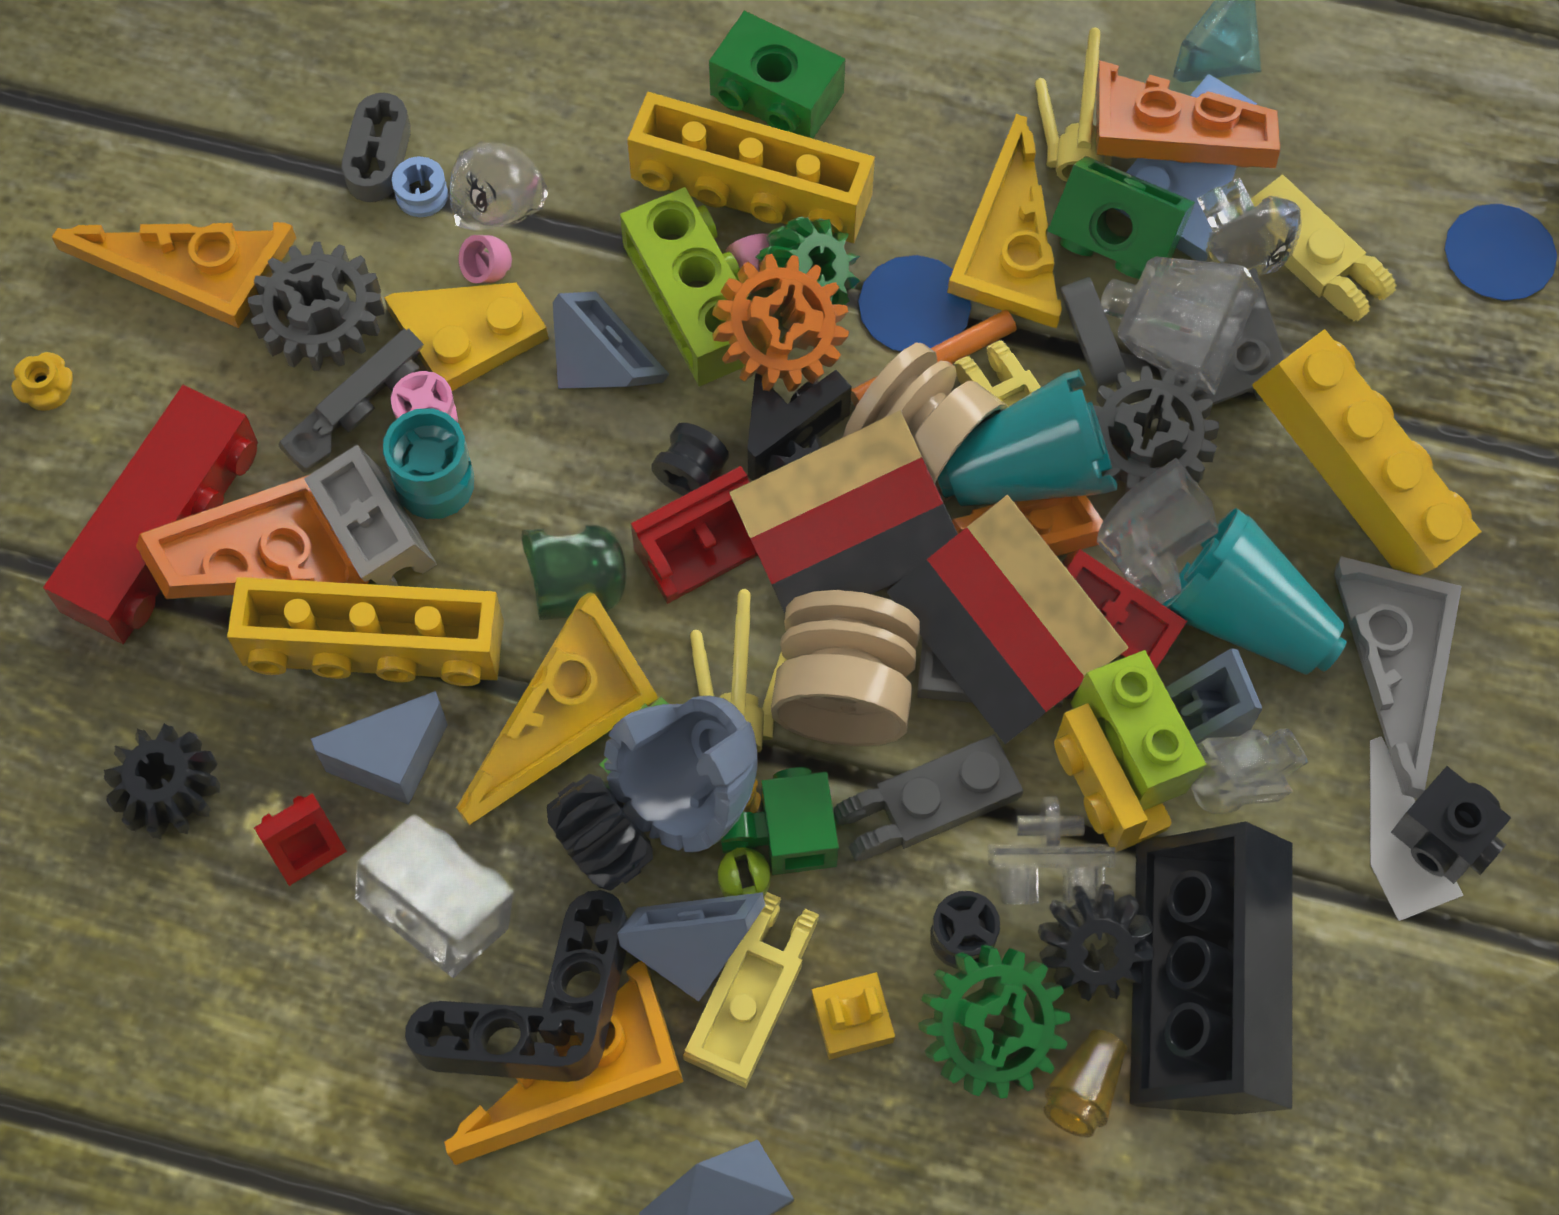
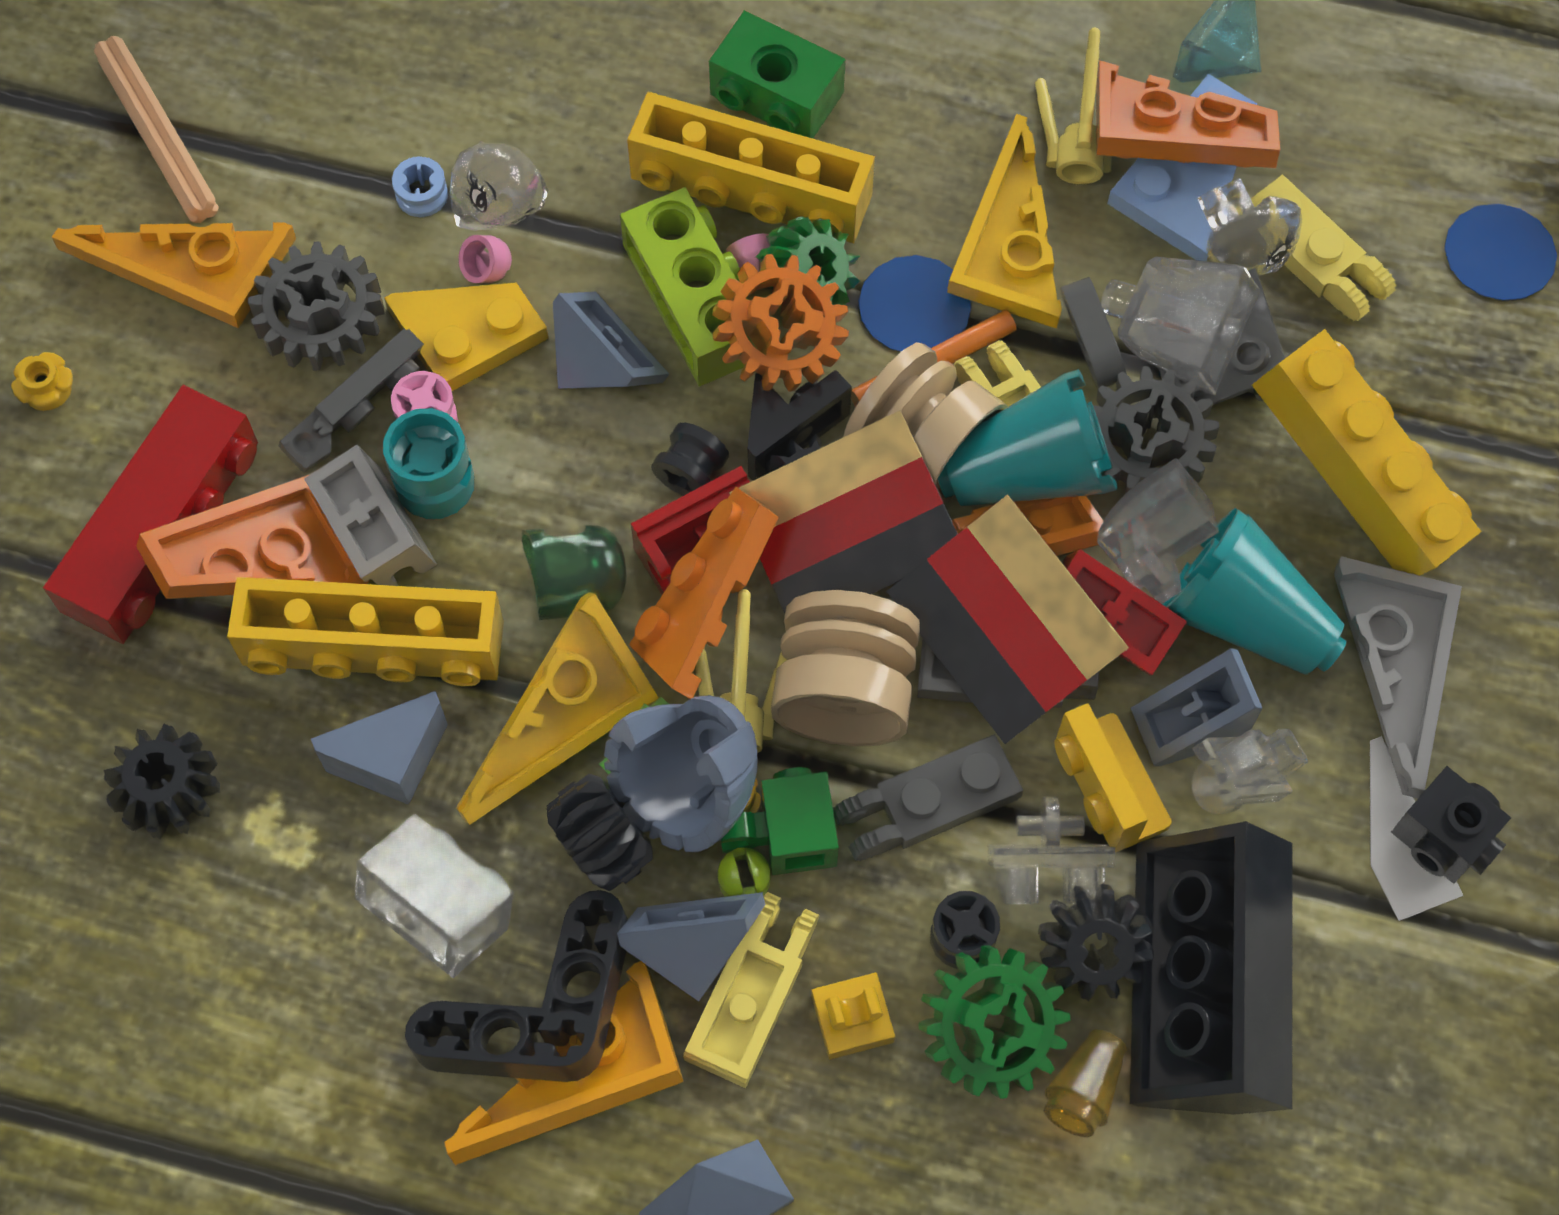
(156, 129): none -> light nougat axle
(300, 838): red tile -> none
(364, 145): dark grey beam -> none
(692, 606): none -> orange wing
(1142, 728): lime brick -> none
(1155, 215): green brick -> none

